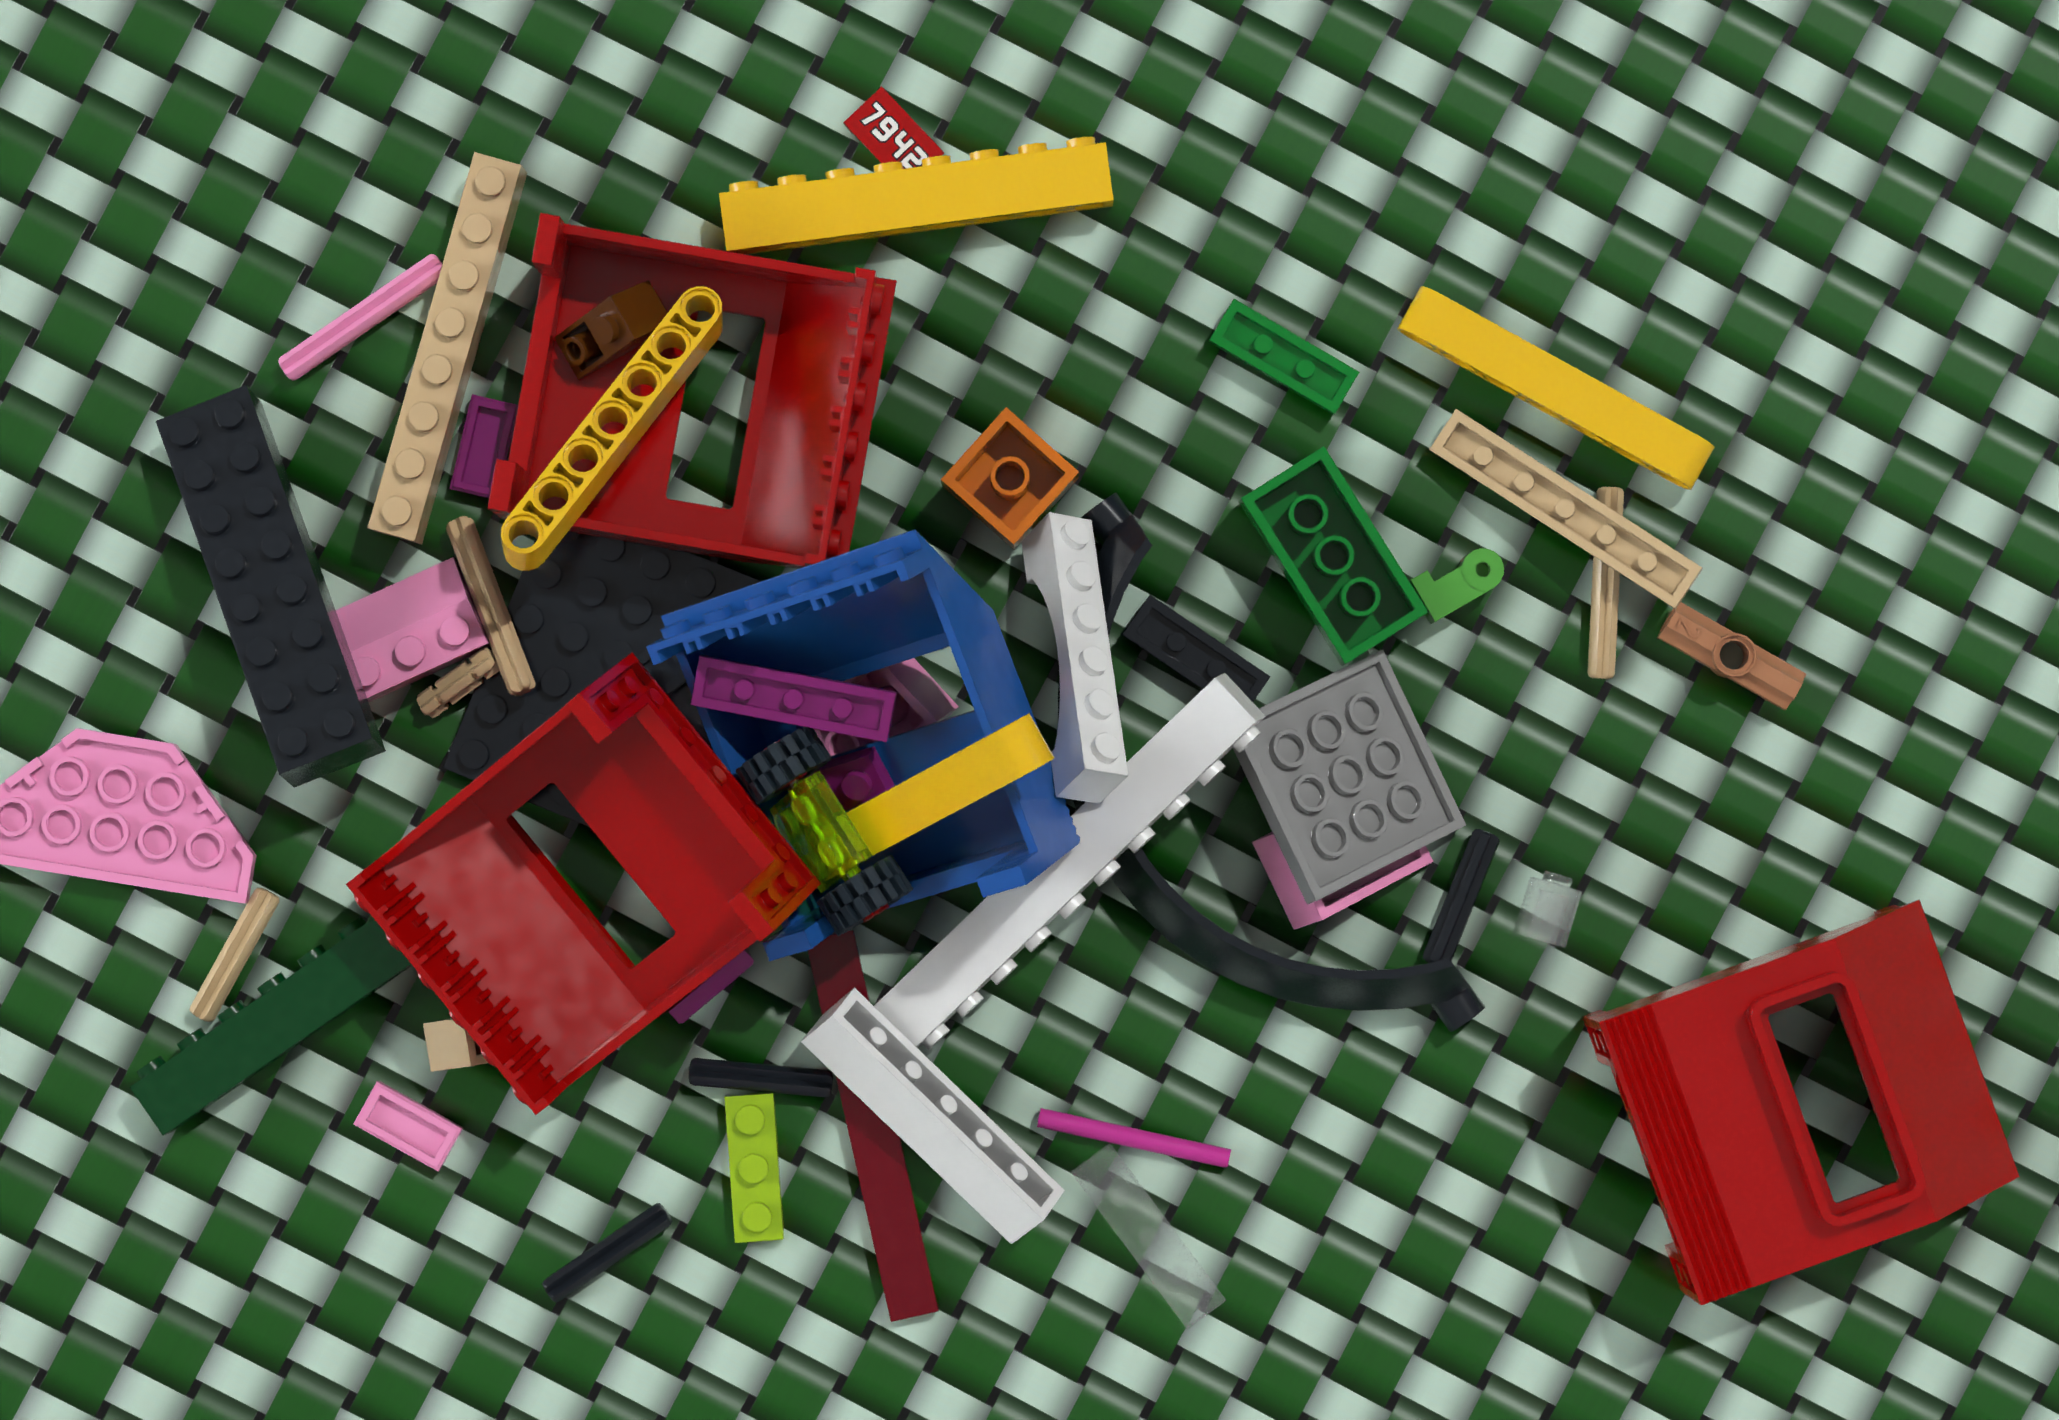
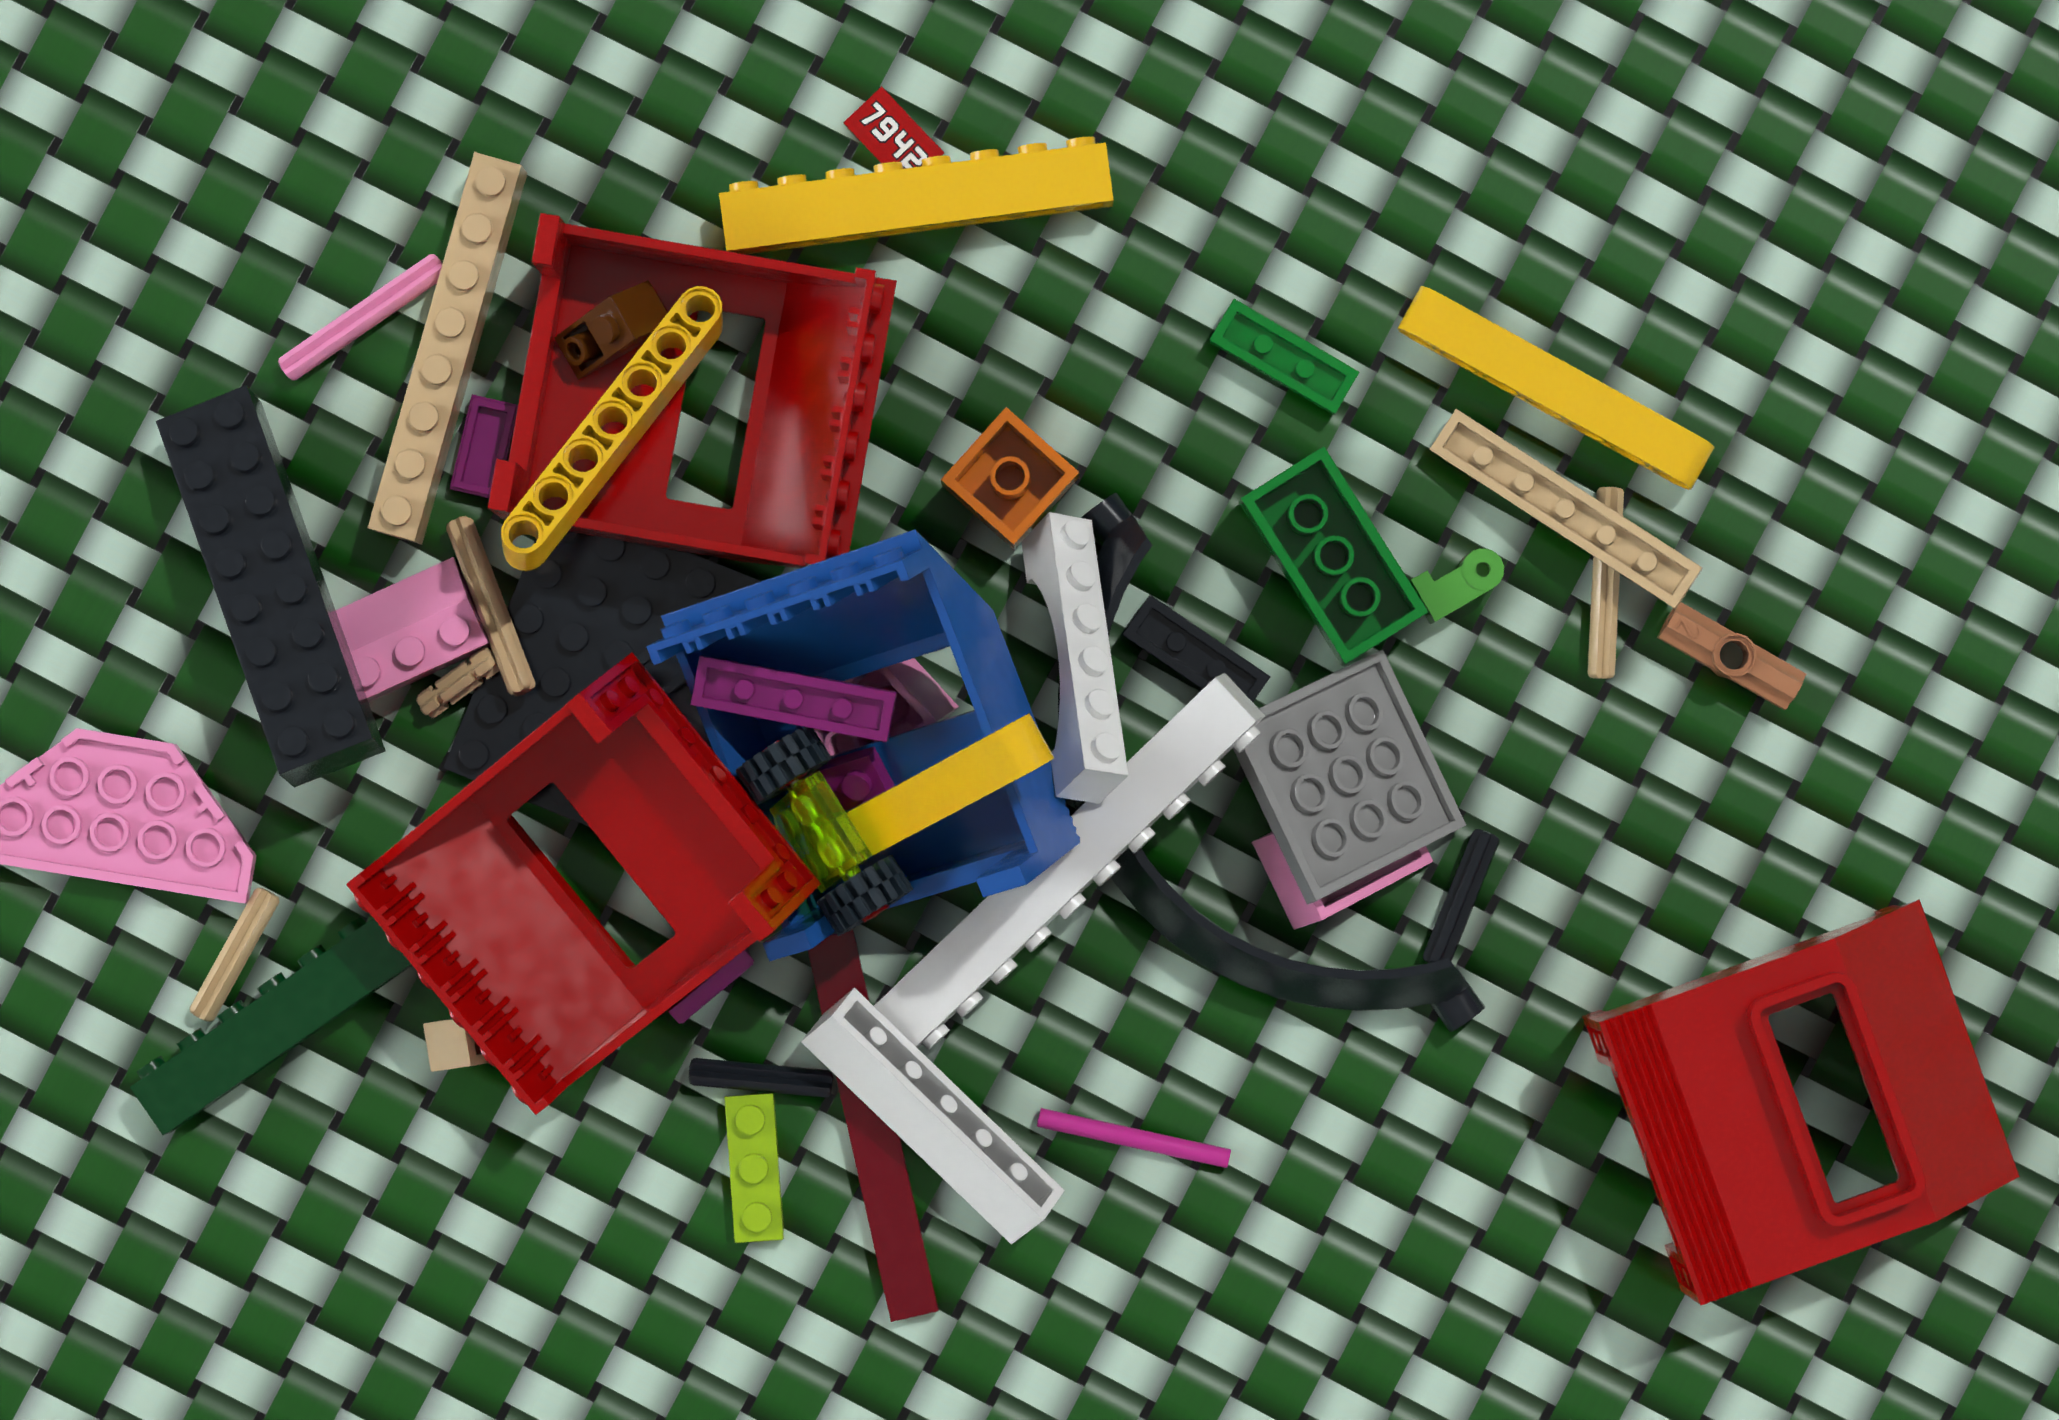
(408, 1126): bright pink tile -> none
(607, 1252): black axle -> none
(1148, 1235): clear tile -> none
(1548, 909): clear brick -> none

